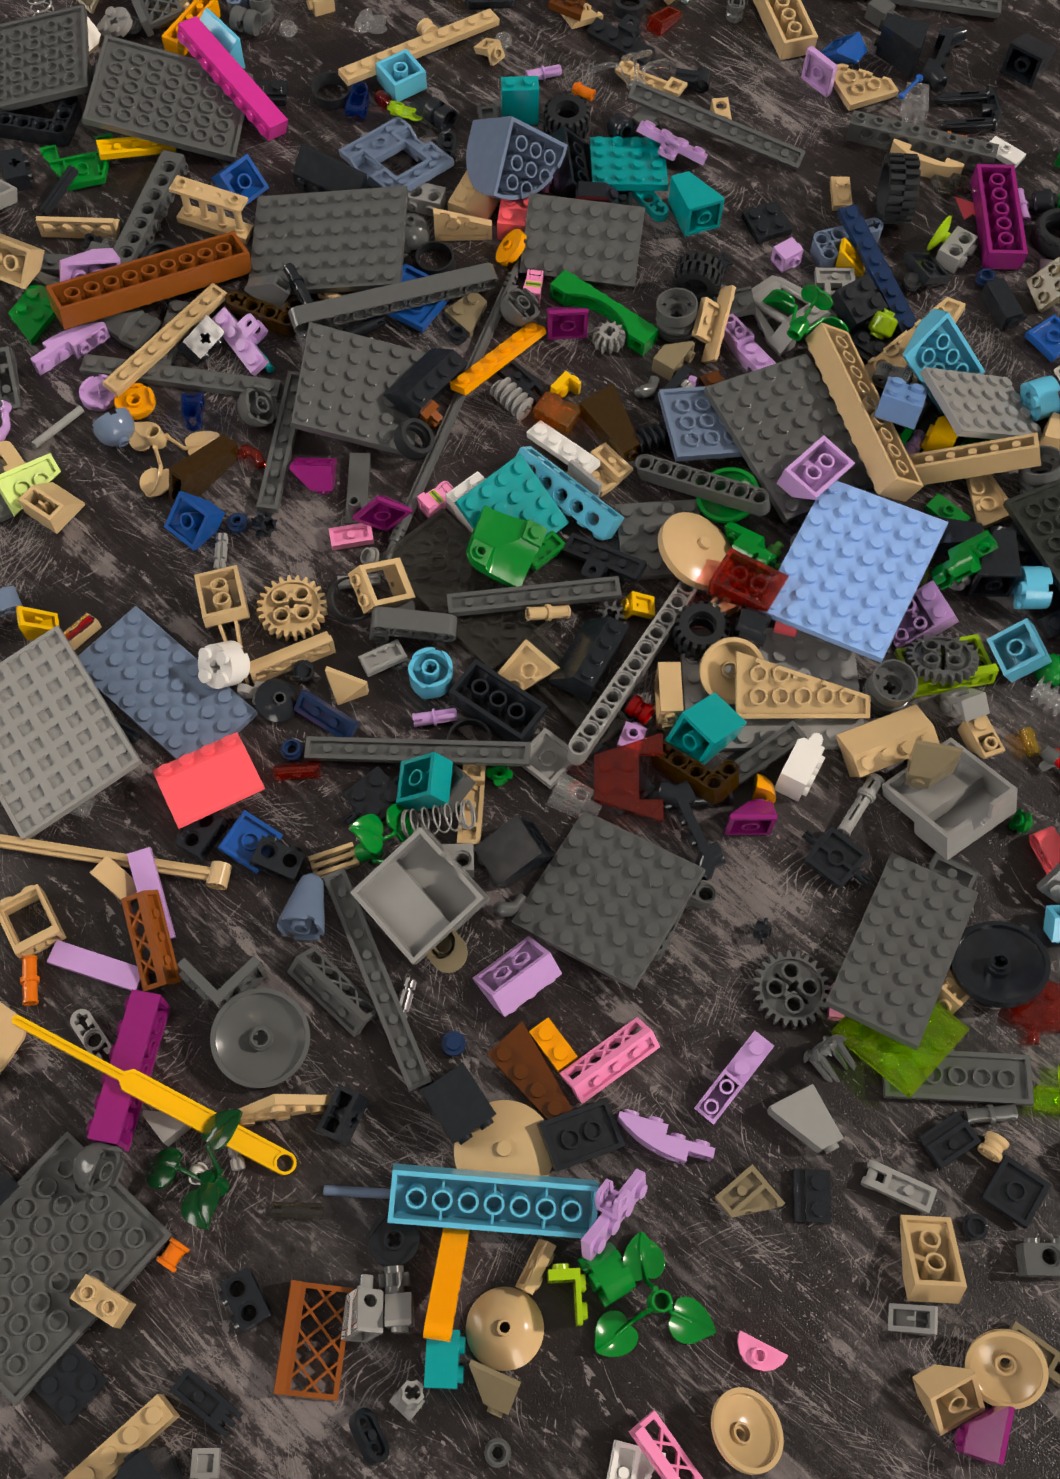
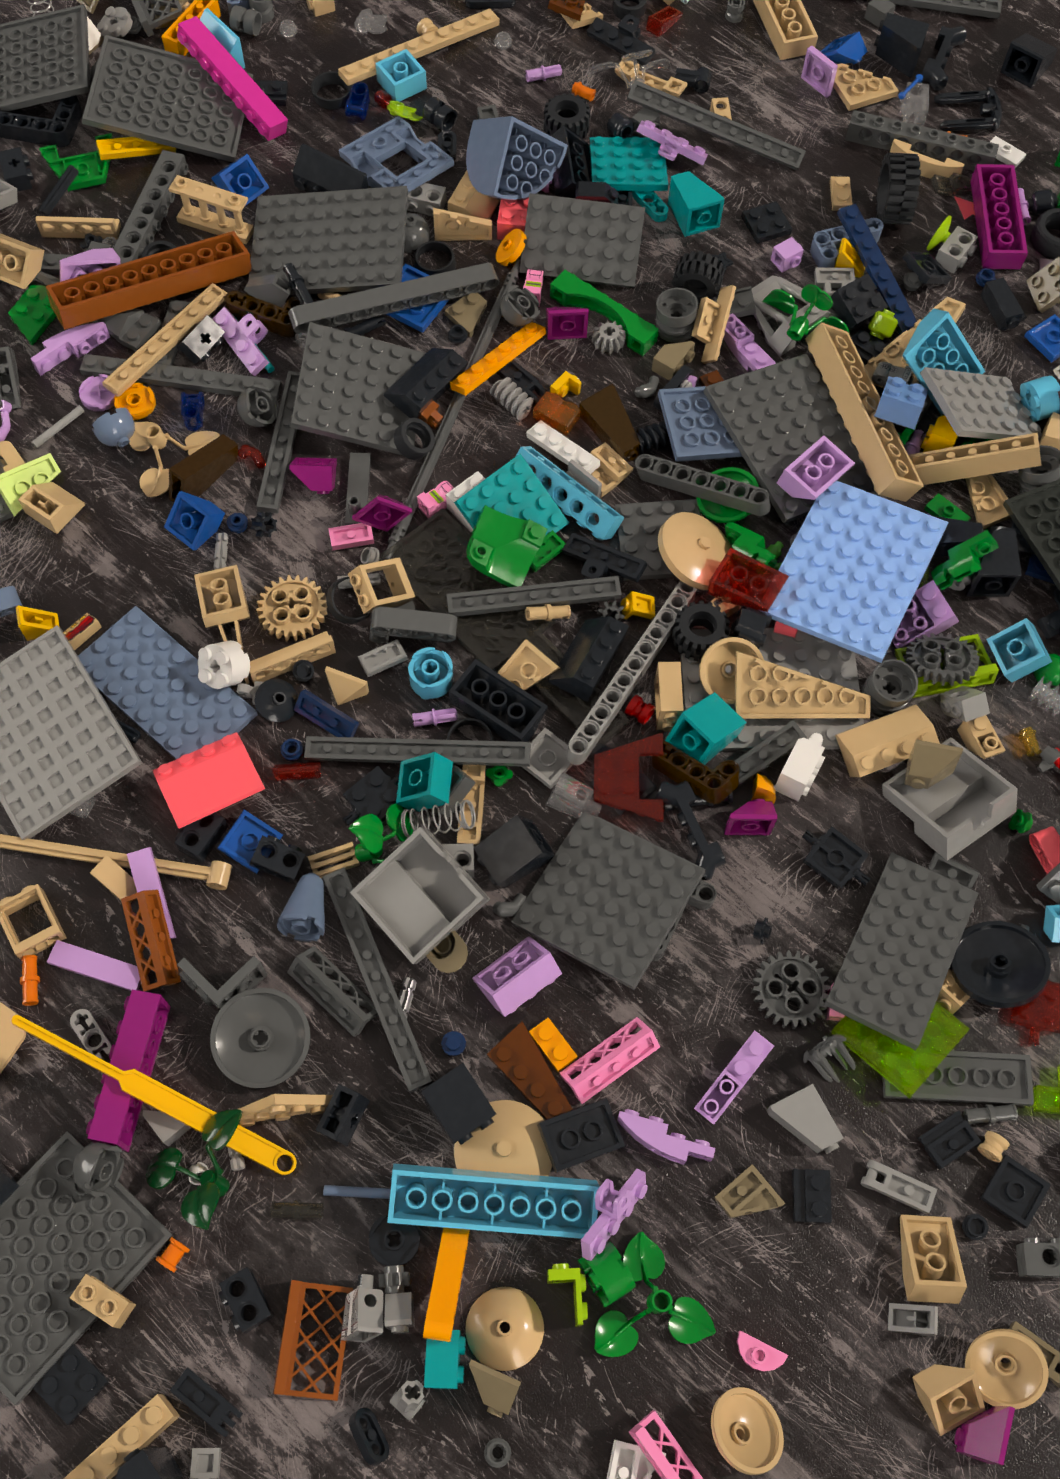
(492, 49): tan bracket -> none
(520, 98): teal slope -> none
(538, 1261): tan plate -> none
(631, 733): lavender brick -> none
(865, 795): light grey pin -> none
(1033, 588): medium azure brick -> none

